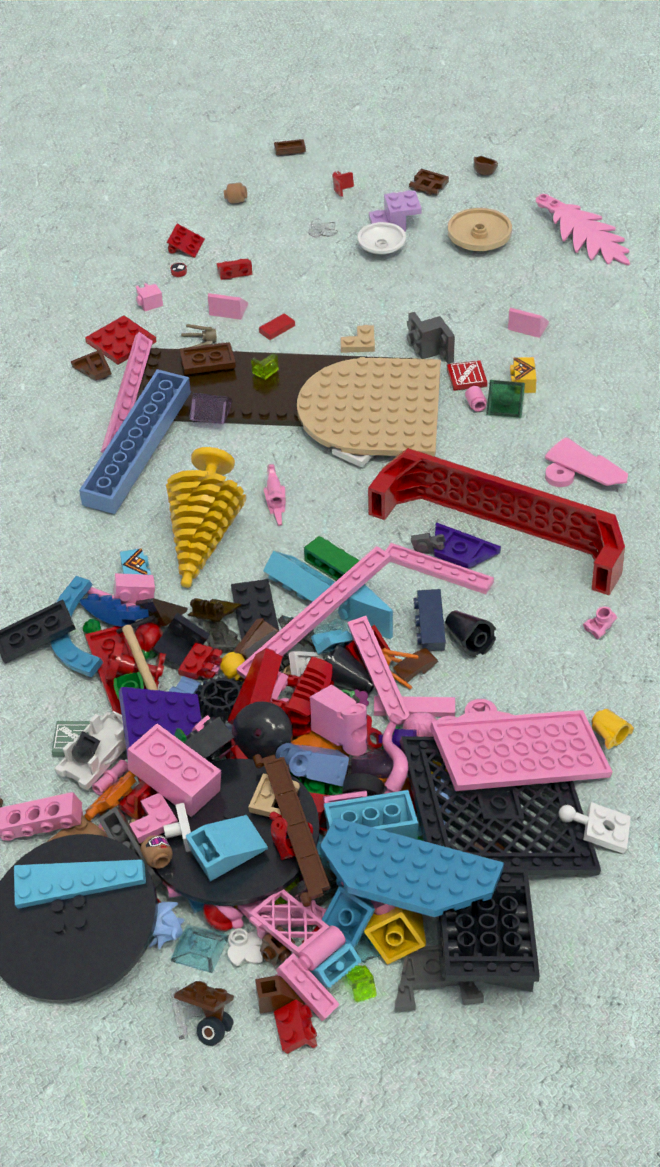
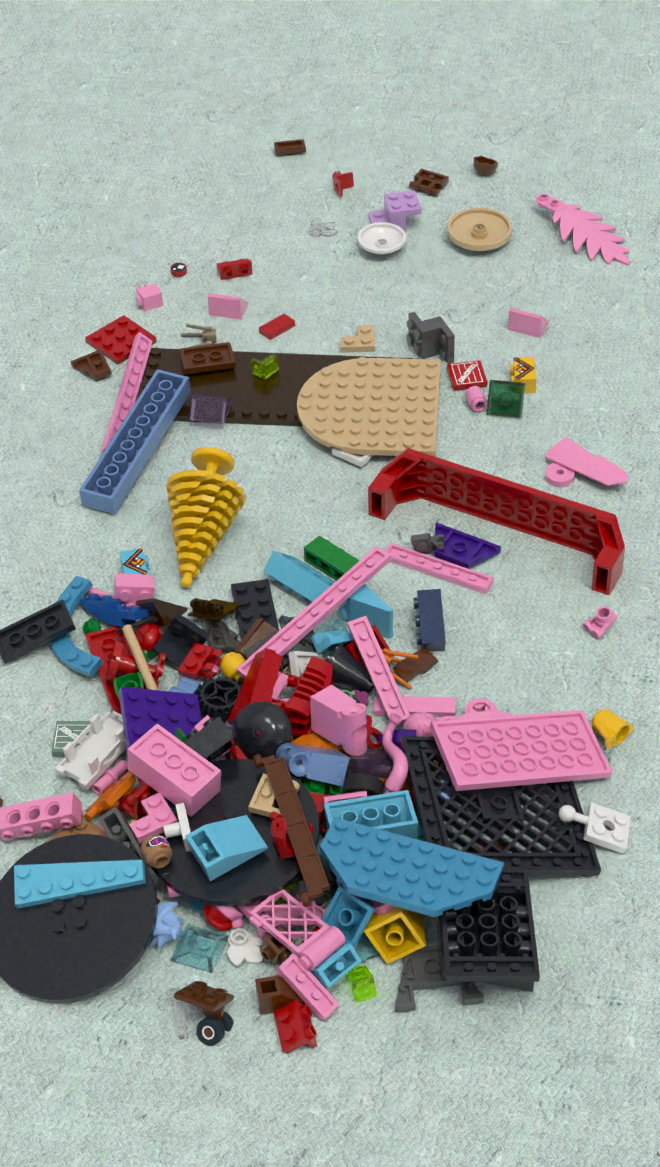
(84, 747): black plate -> none
(184, 240): red hinge -> none
(235, 193): medium nougat head -> none
(275, 494): bright pink animal -> none
(471, 632): black cone -> none

